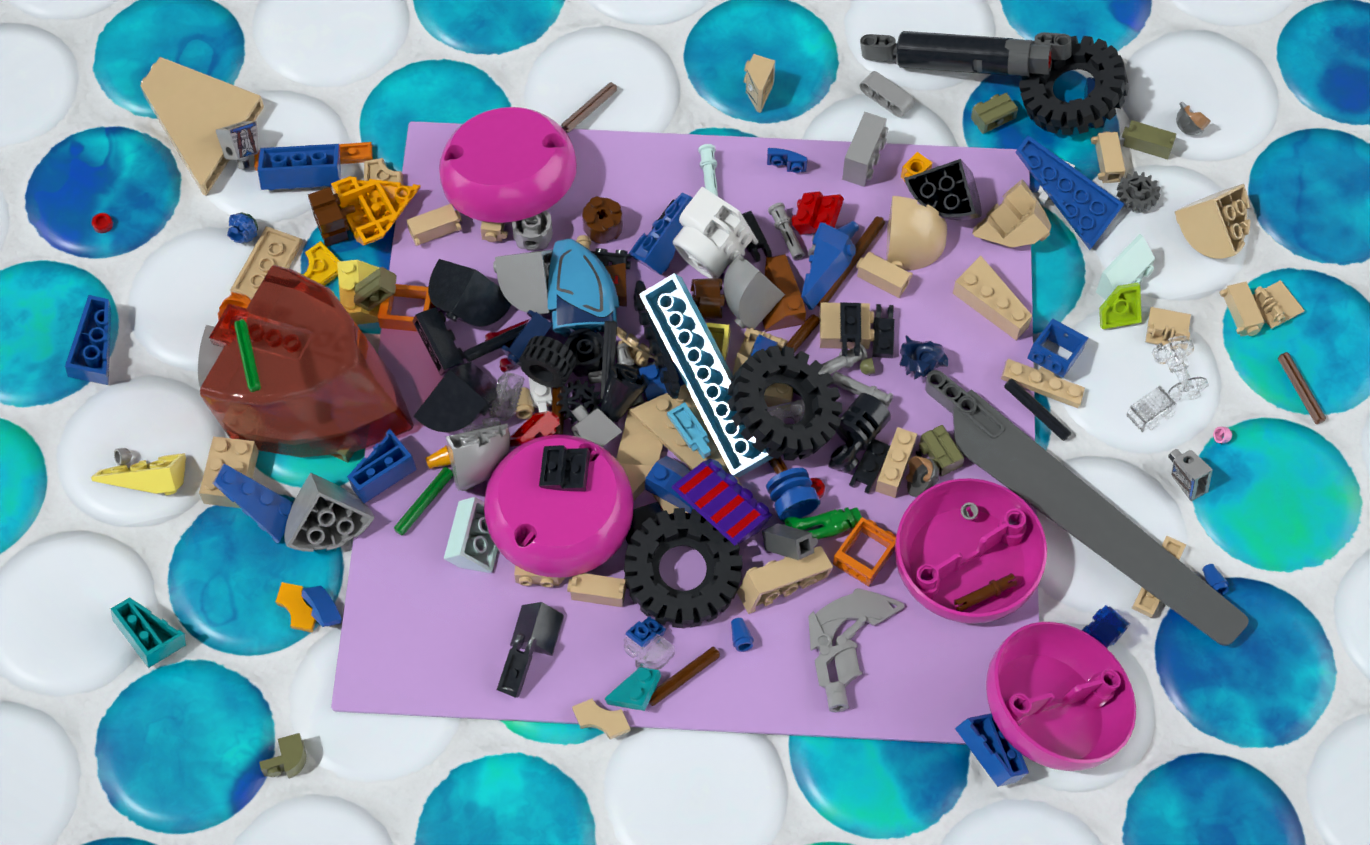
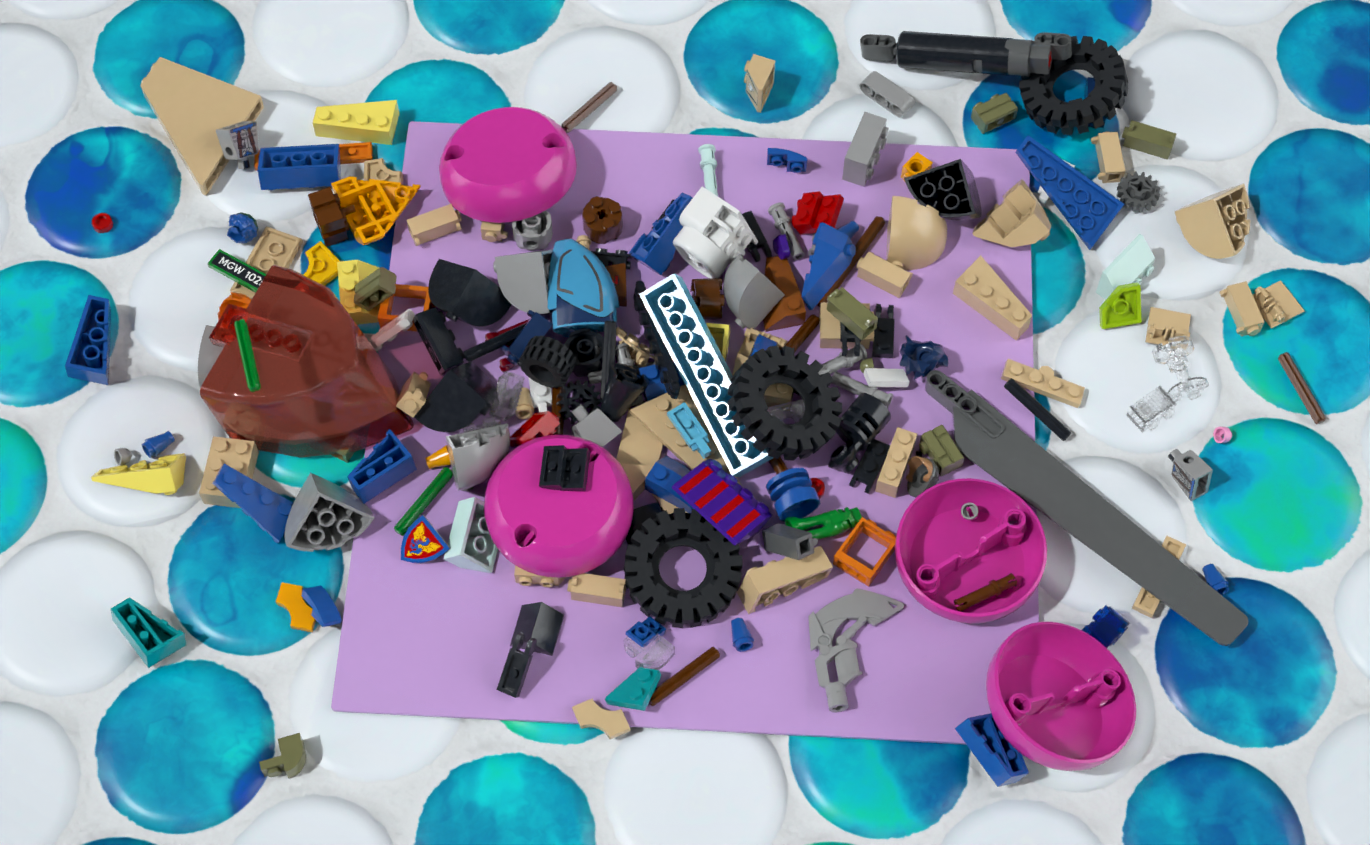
(157, 444): none -> blue cone
(236, 270): none -> tile
(358, 122): none -> light yellow wedge
(391, 330): none -> hinge
(414, 393): none -> tan brick
(422, 542): none -> shield
(781, 246): none -> dark purple tile
(851, 313): none -> olive brick
(886, 377): none -> white tile
(1055, 332): blue window -> none
(1191, 122): dark grey piece -> none

